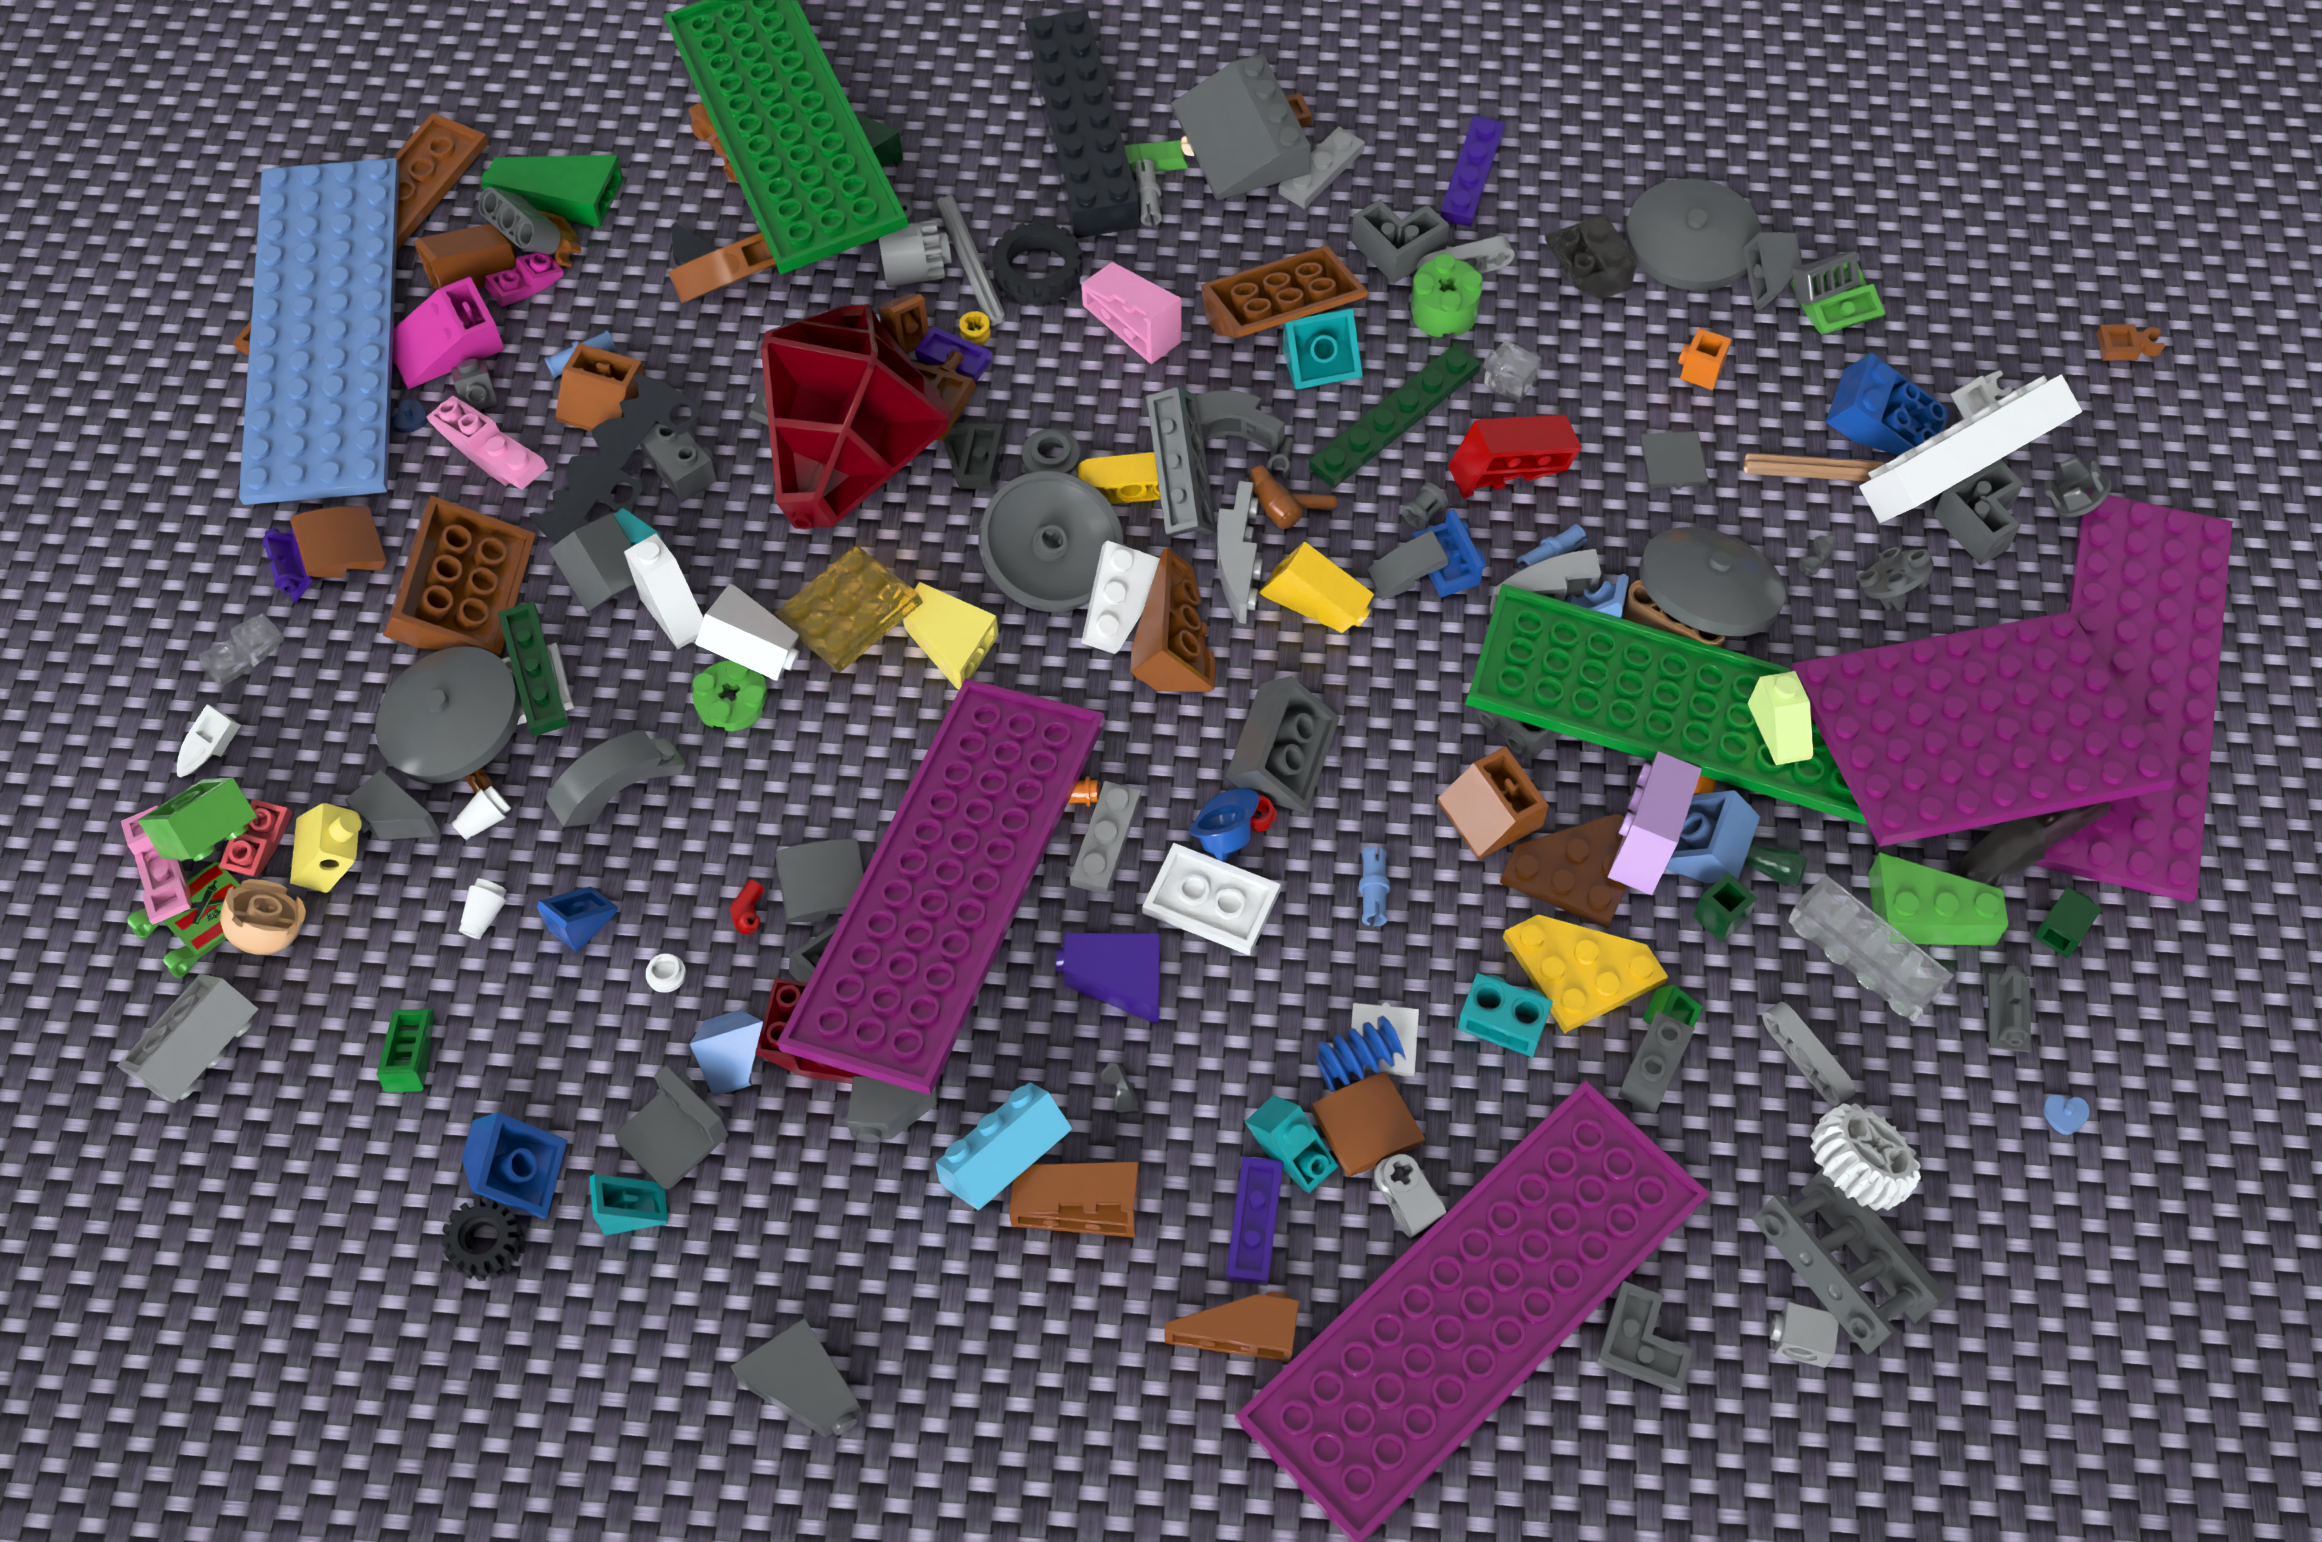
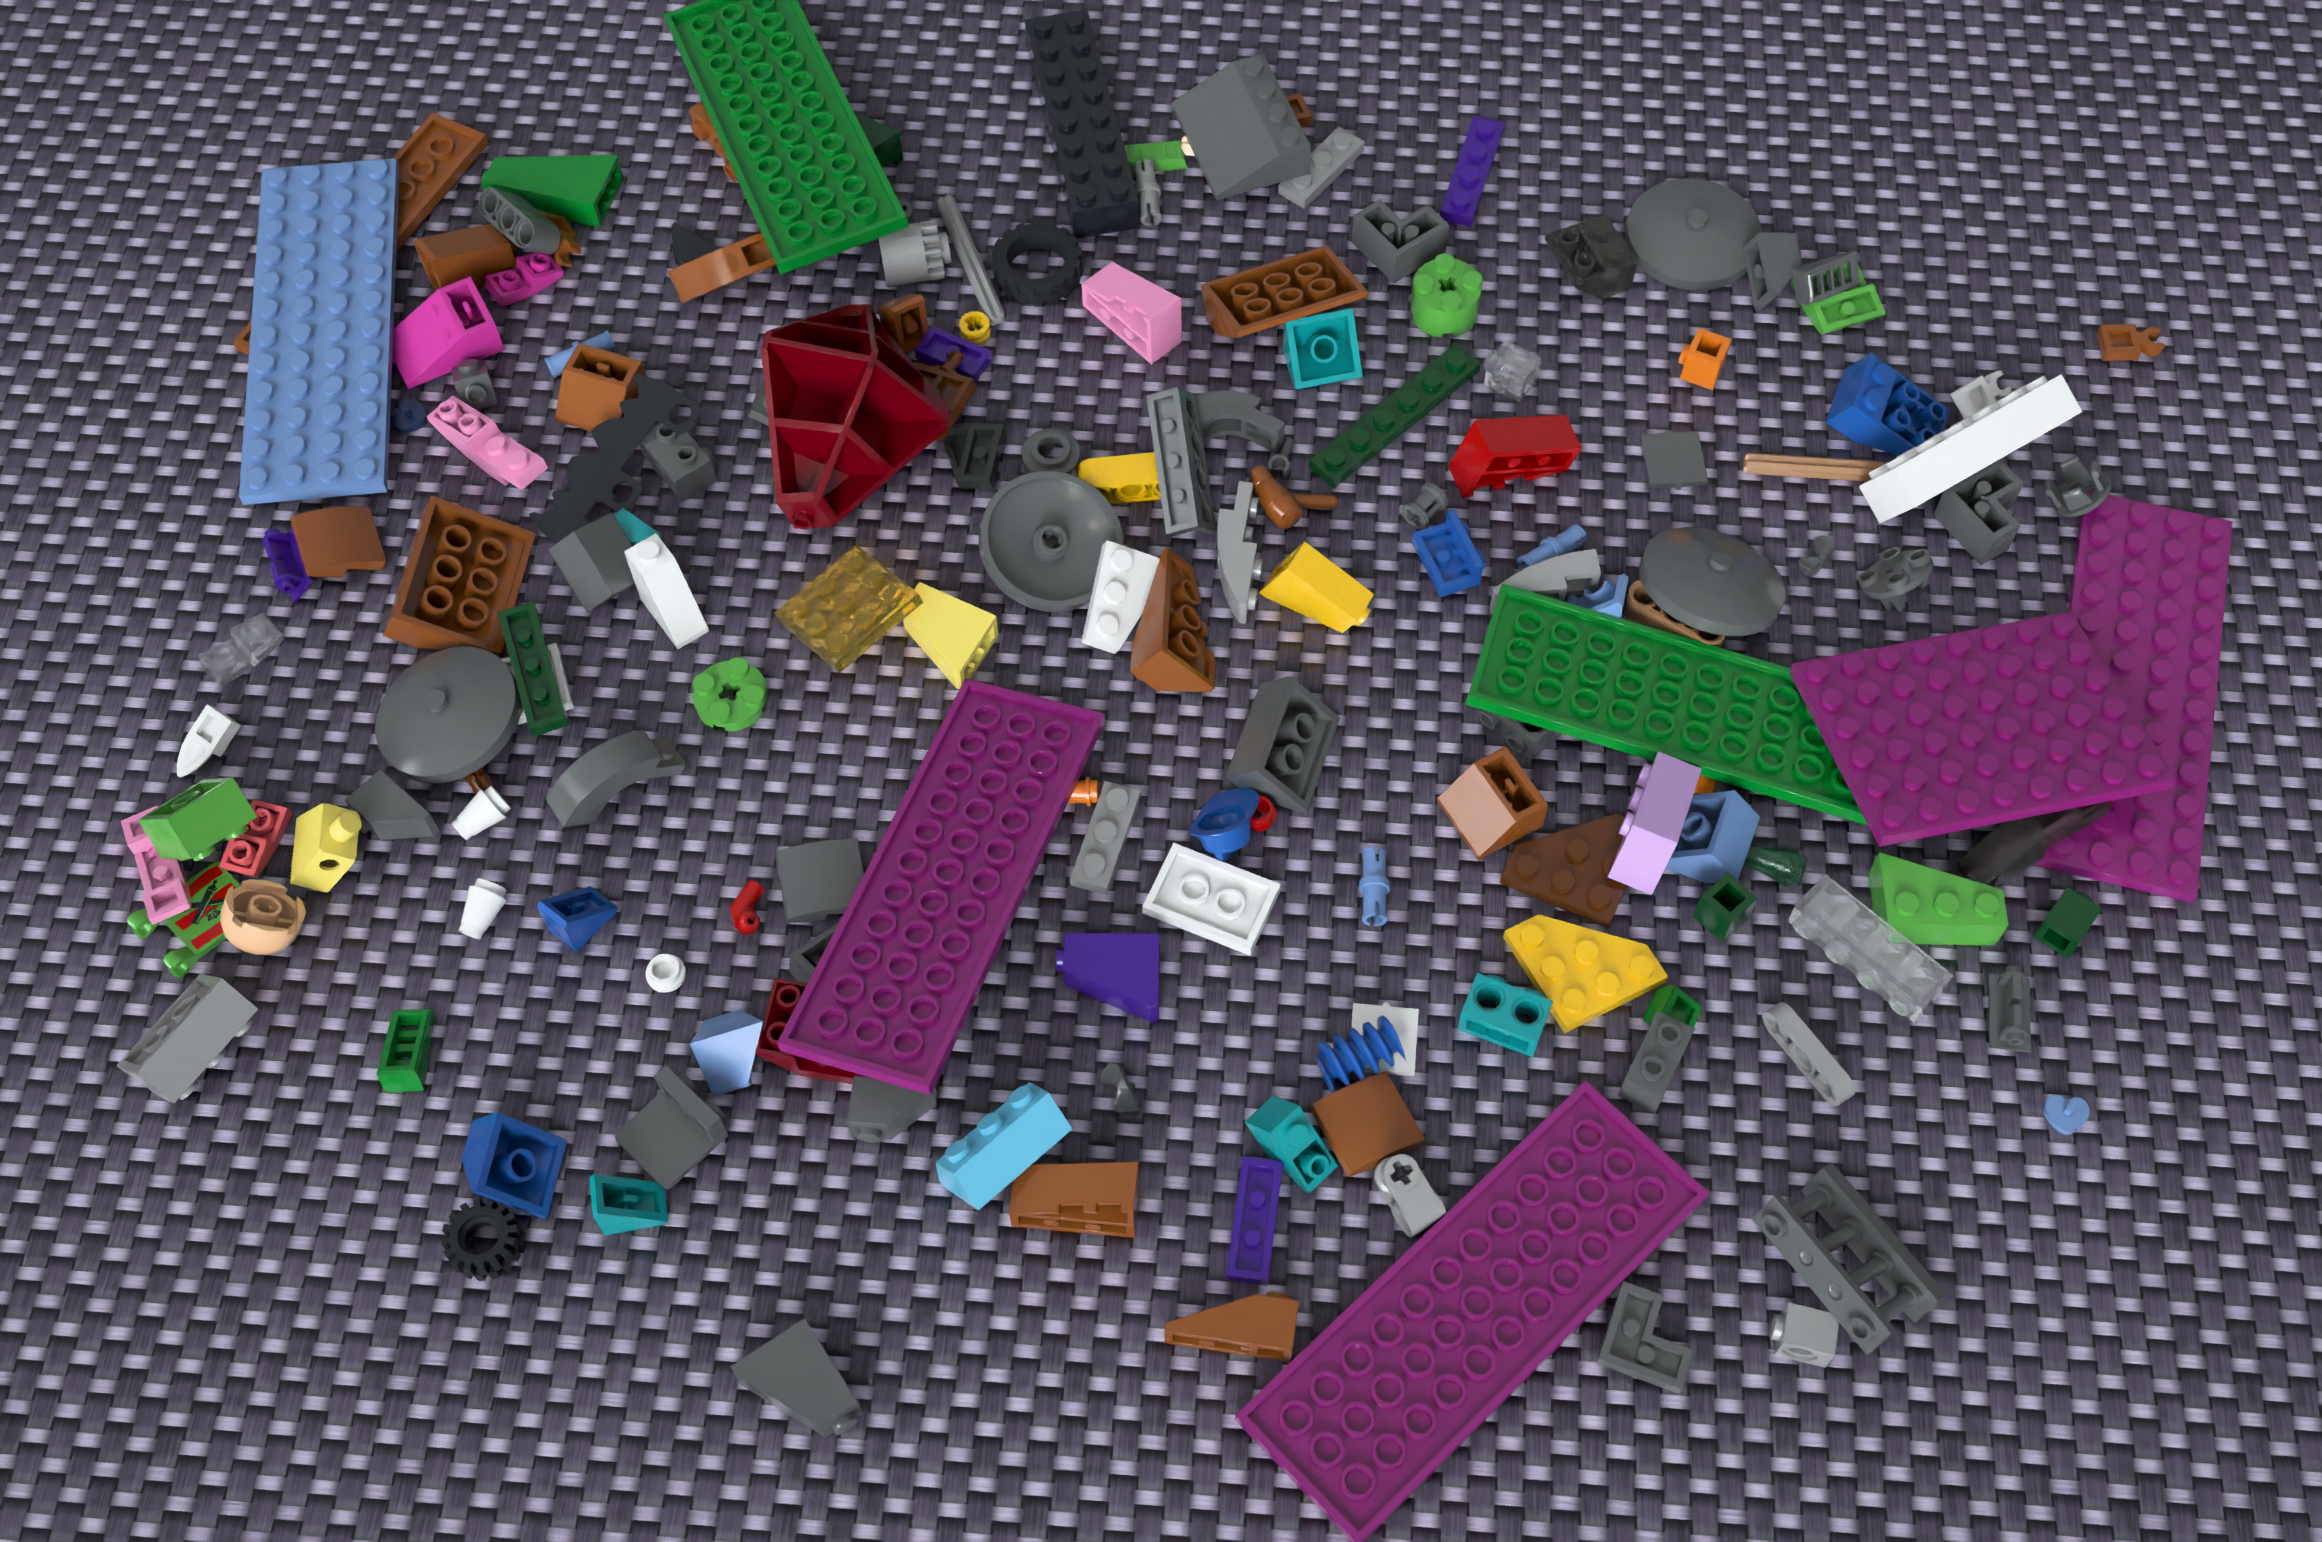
(748, 634): white slope -> none
(1408, 562): dark grey slope -> none
(1484, 254): light grey beam -> none
(1783, 717): yellowish green slope -> none
(1865, 1156): white gear -> none

